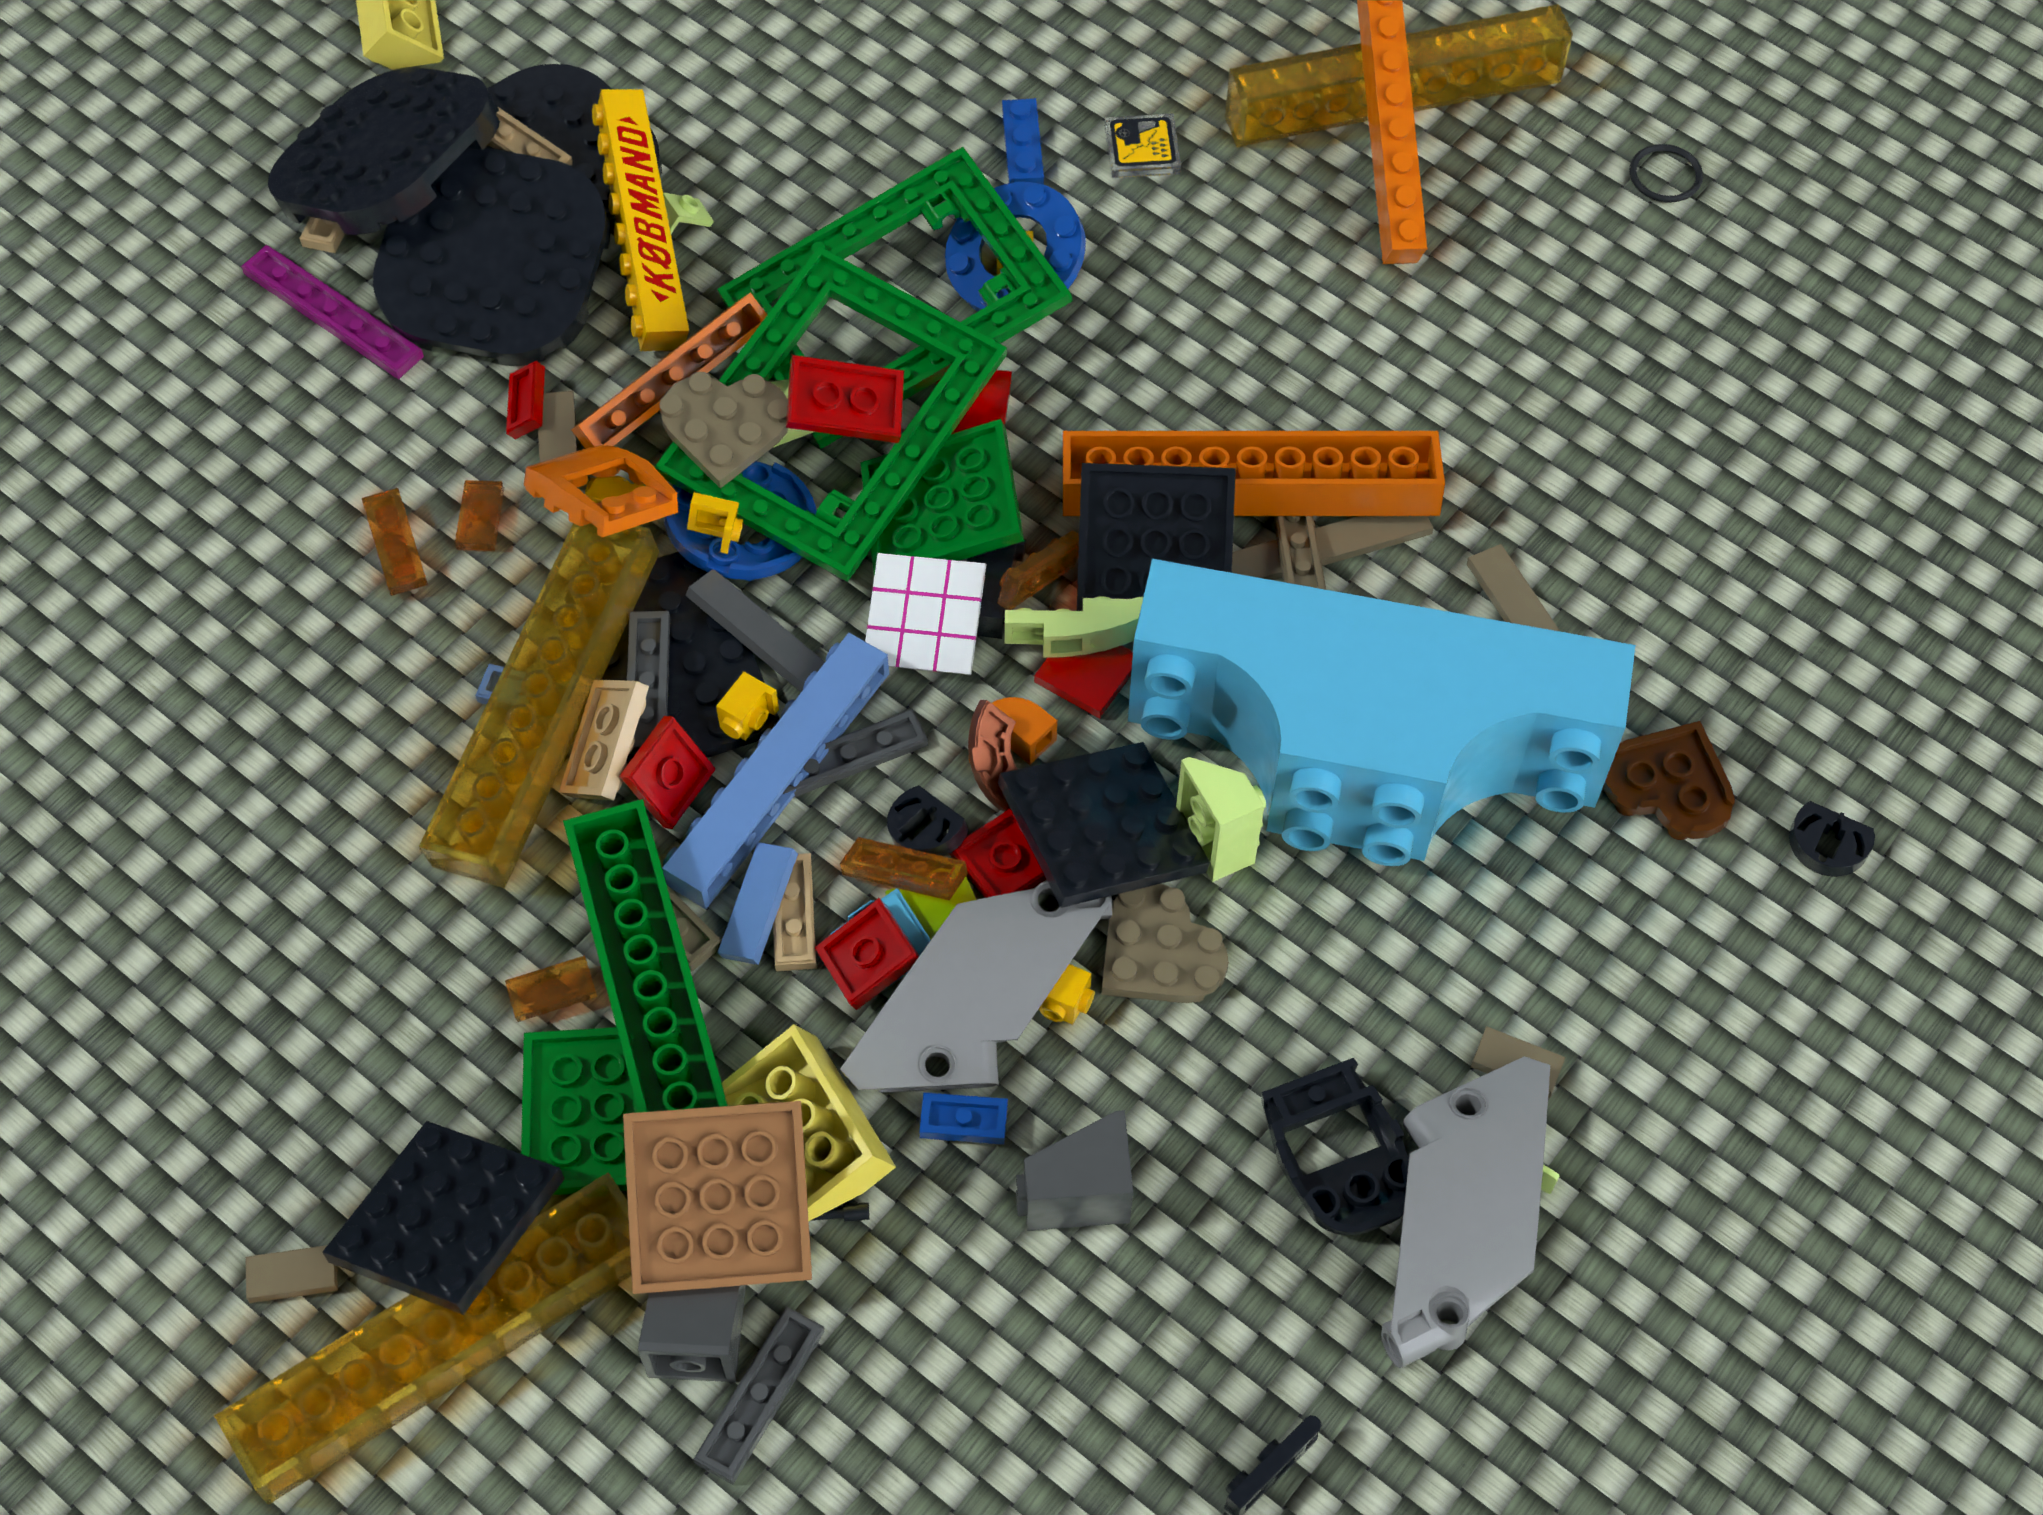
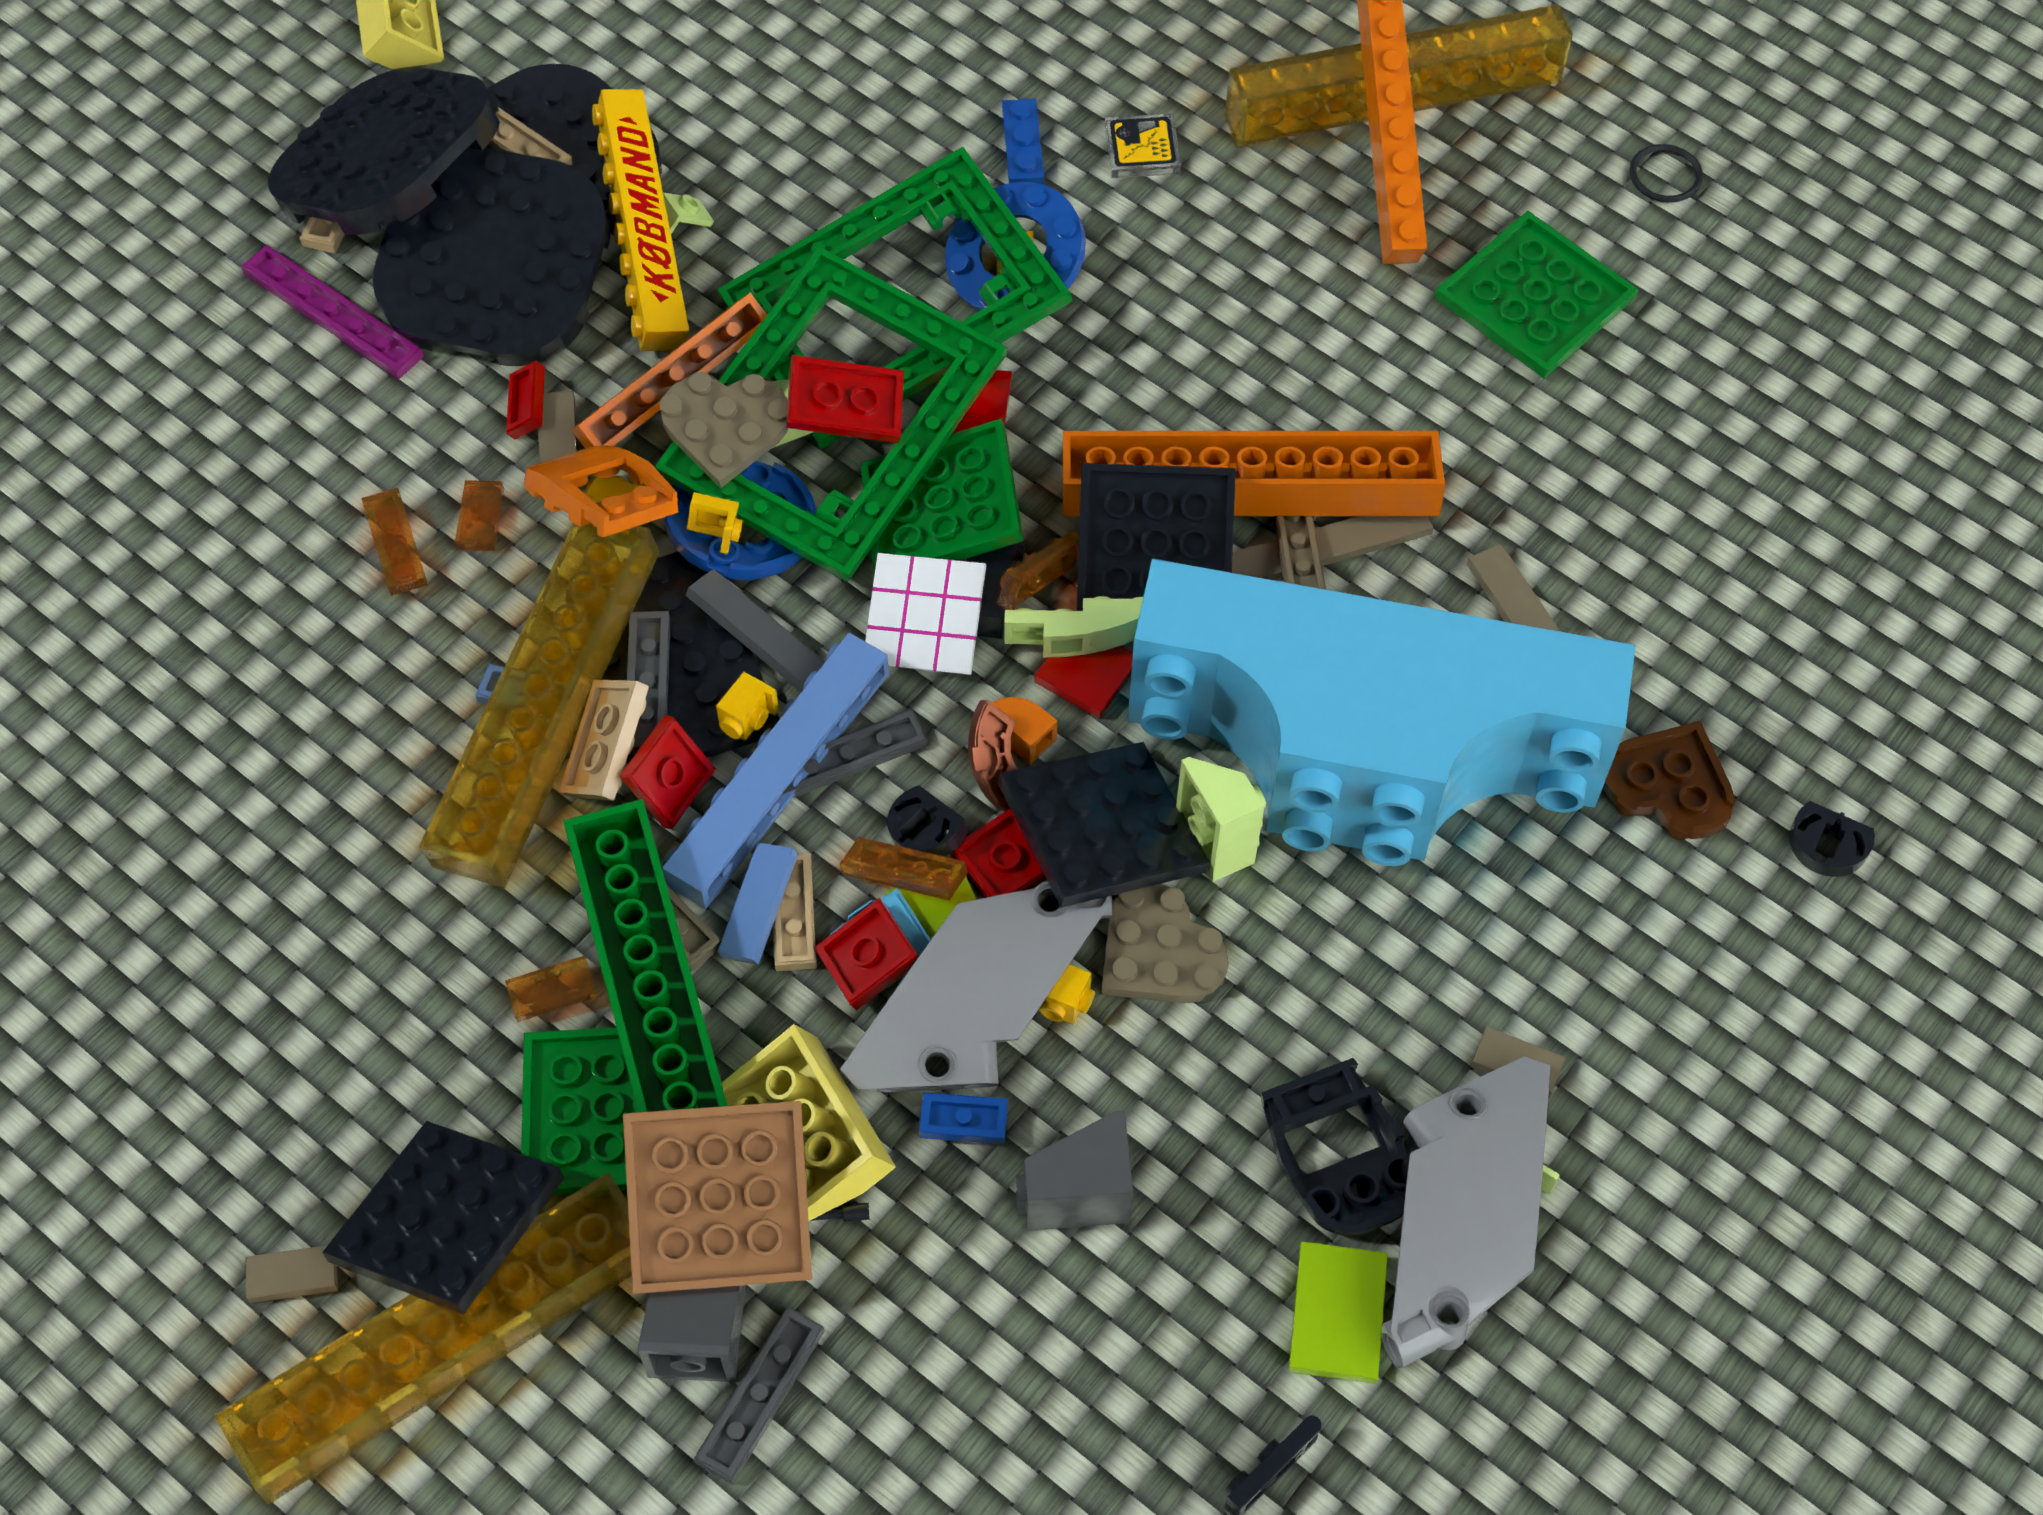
(1338, 1312): none -> lime tile
(1536, 294): none -> green plate

